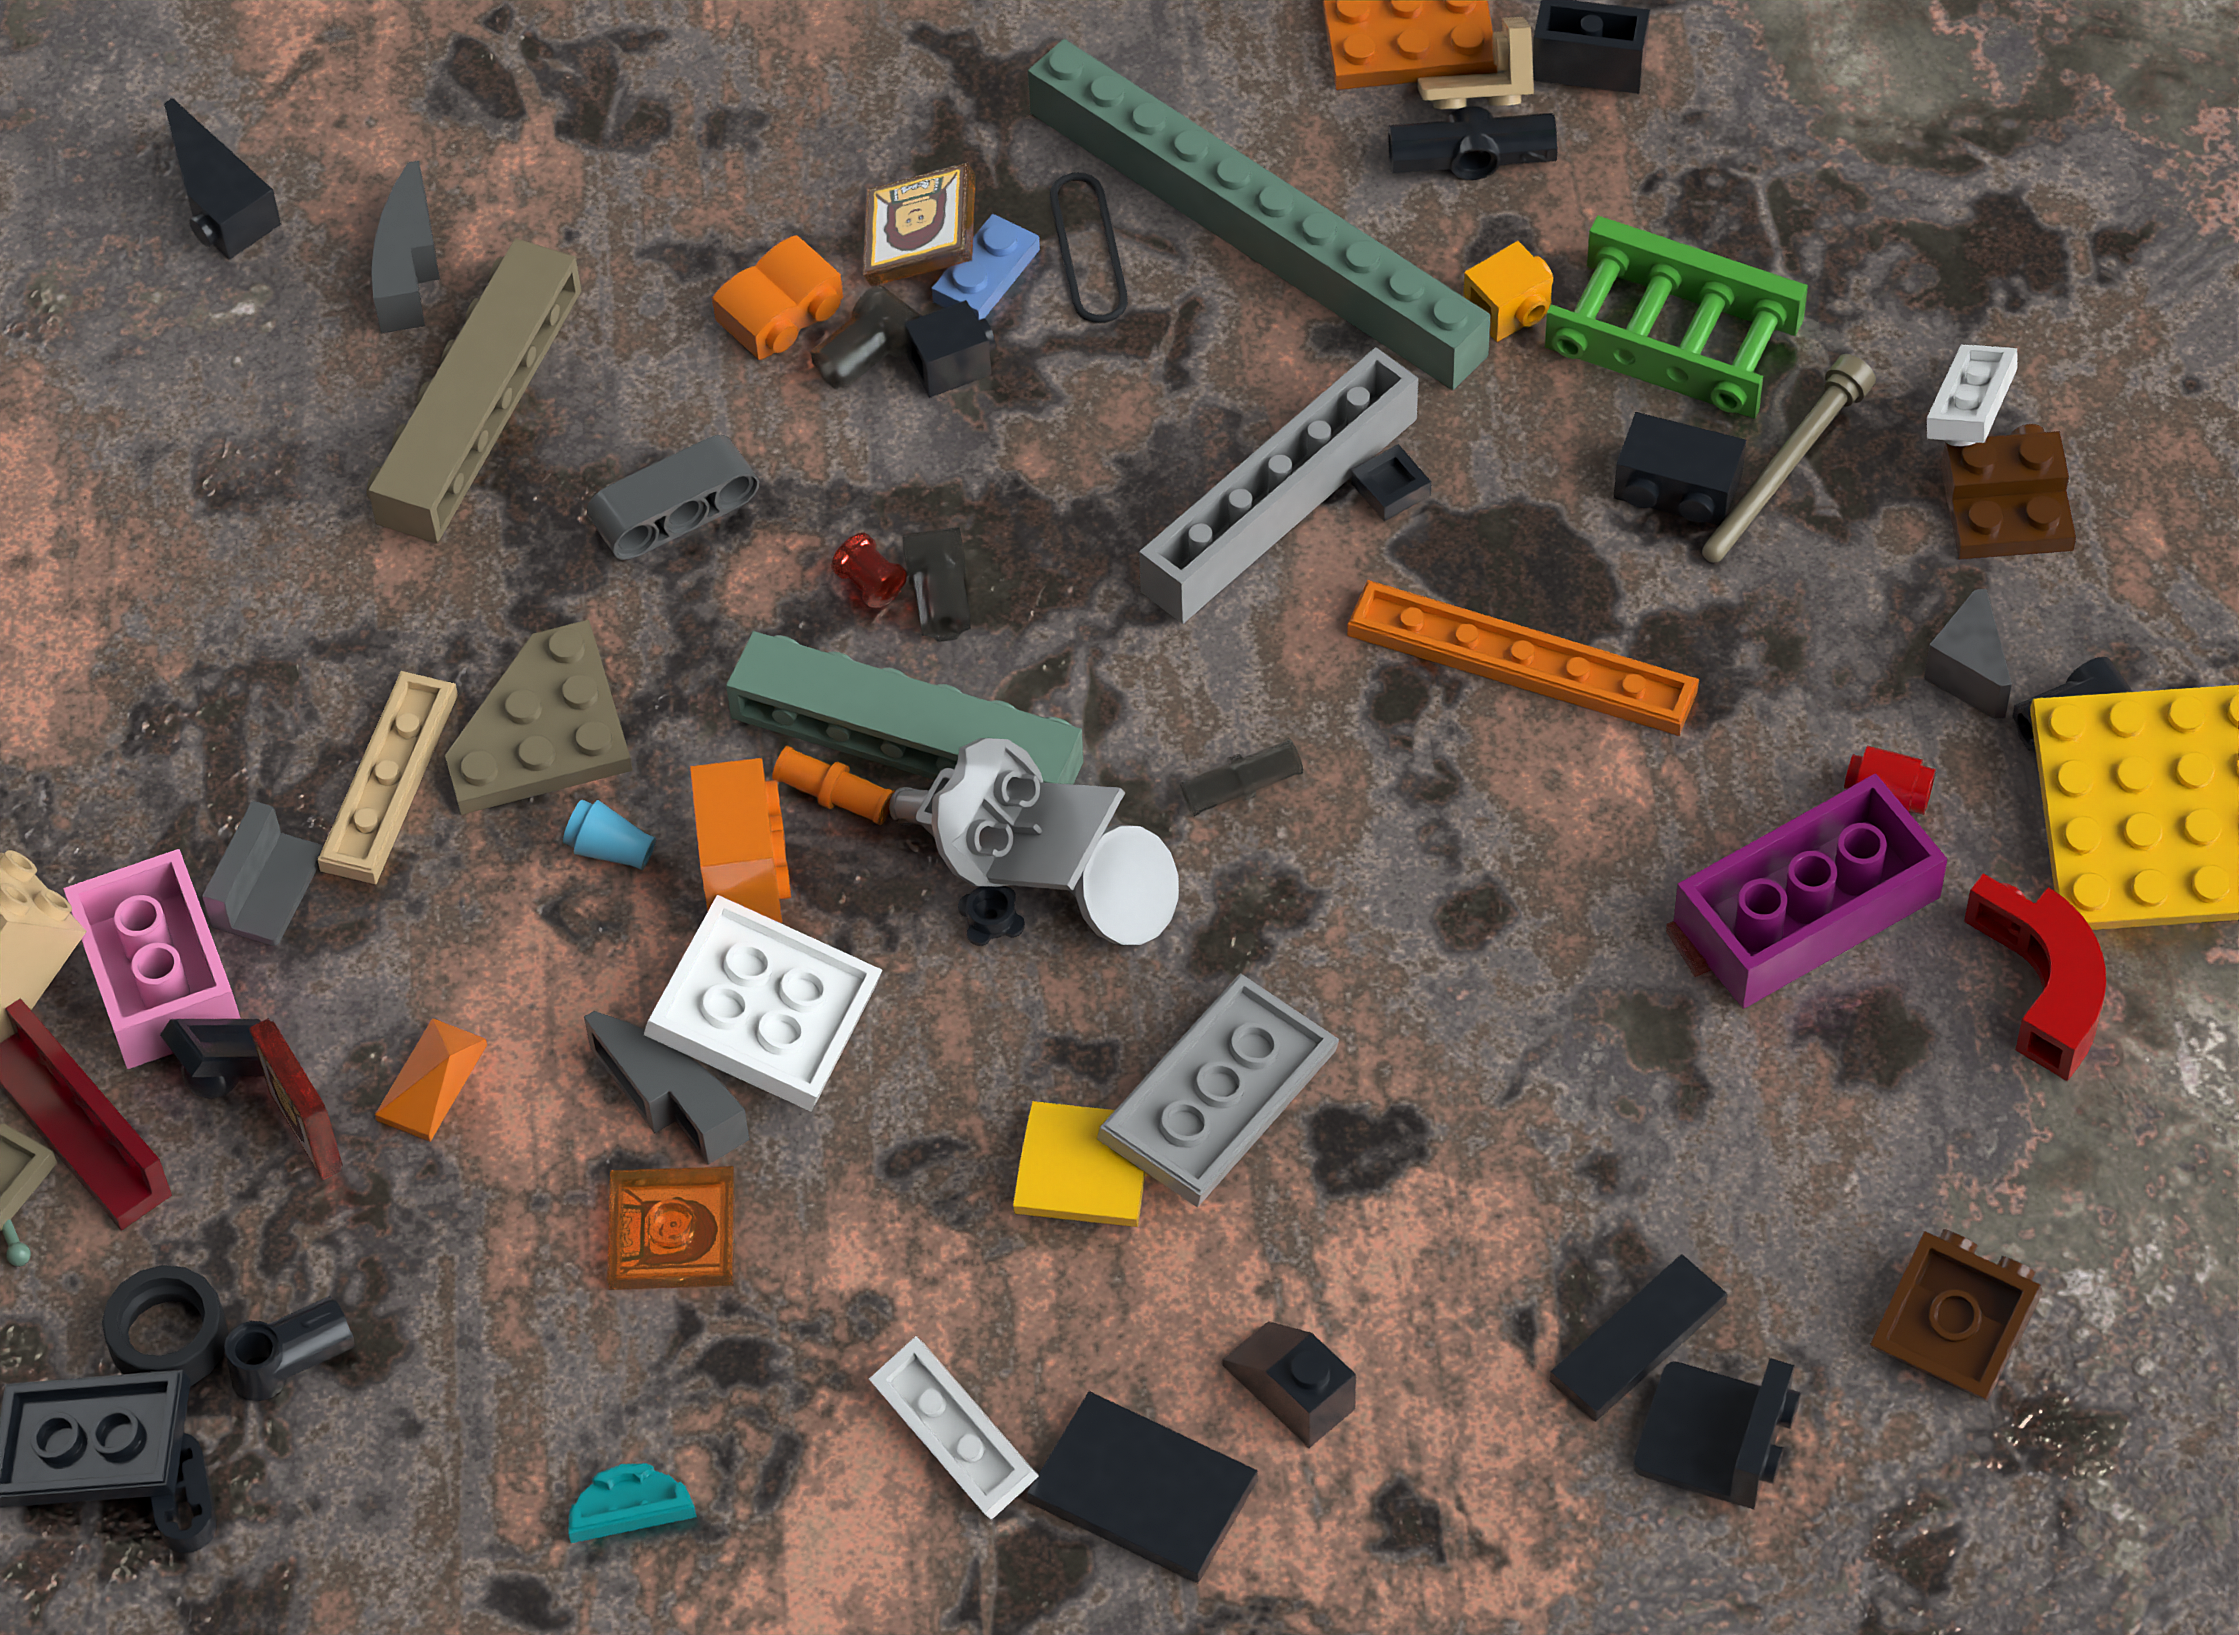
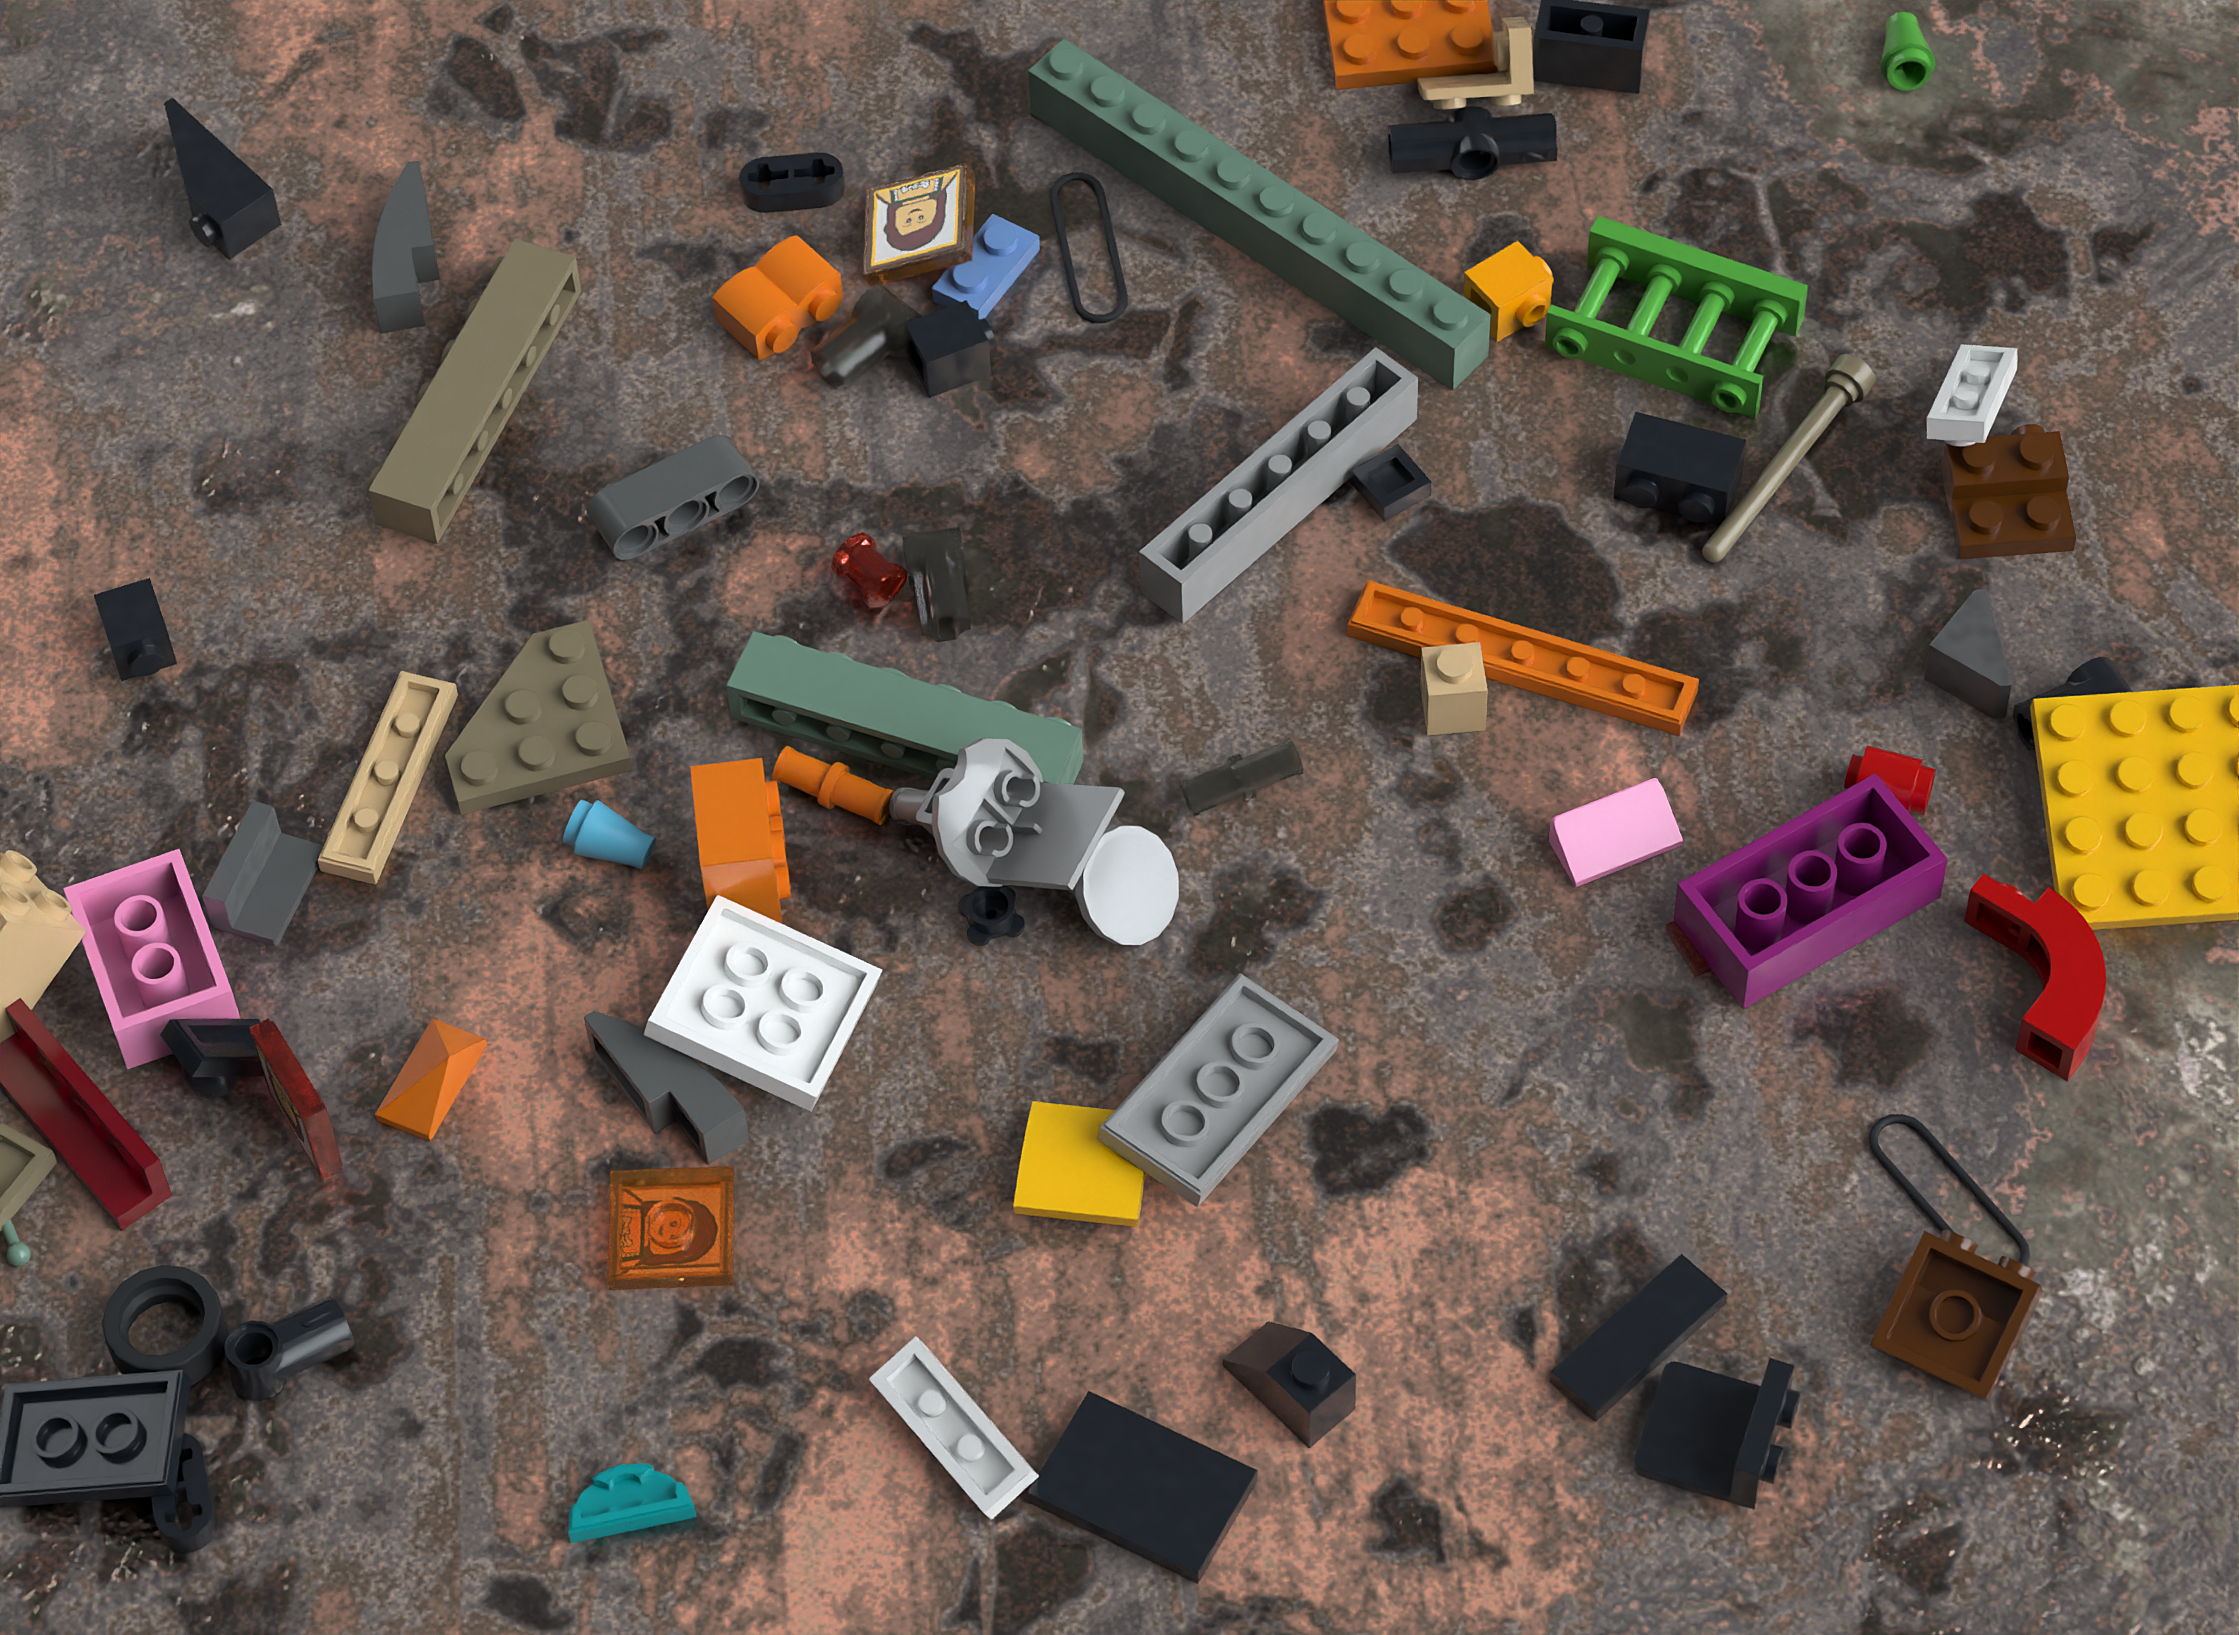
(135, 629): none -> black brick
(792, 182): none -> black beam
(1453, 688): none -> tan brick
(1614, 832): none -> bright pink slope
(1906, 55): none -> bright green cone
(1954, 1166): none -> black piece

